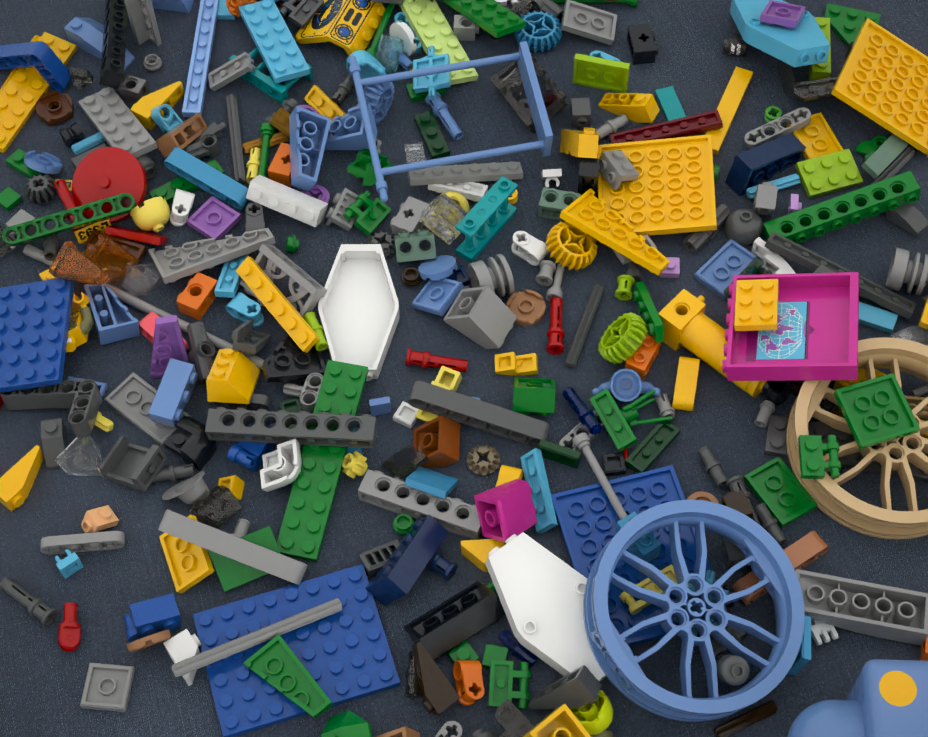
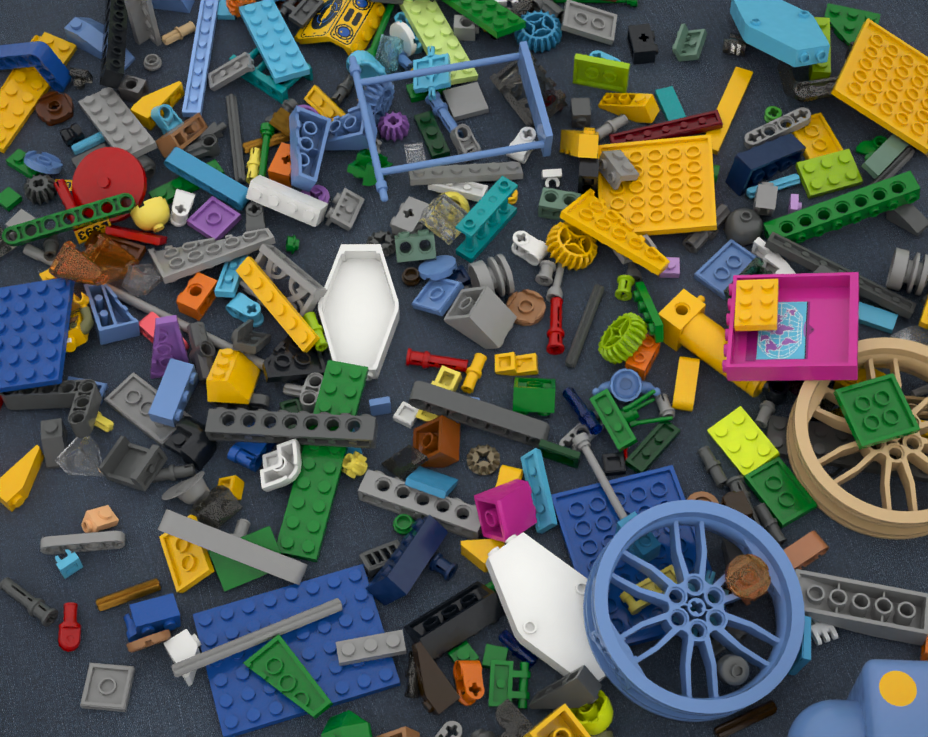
(128, 594): none -> pearl gold axle
(178, 33): none -> tan axle
(371, 217): green plate -> none
(371, 647): none -> light grey plate
(393, 126): none -> medium lavender gear
(465, 101): none -> light grey tile
(467, 142): none -> light grey piece
(473, 373): none -> yellow pin
(525, 135): none -> white piece
(689, 43): none -> sand green bracket
(743, 441): none -> neon yellow plate
(747, 576): none -> clear orange tile
(782, 14): medium lavender plate -> none
(811, 456): green plate -> none

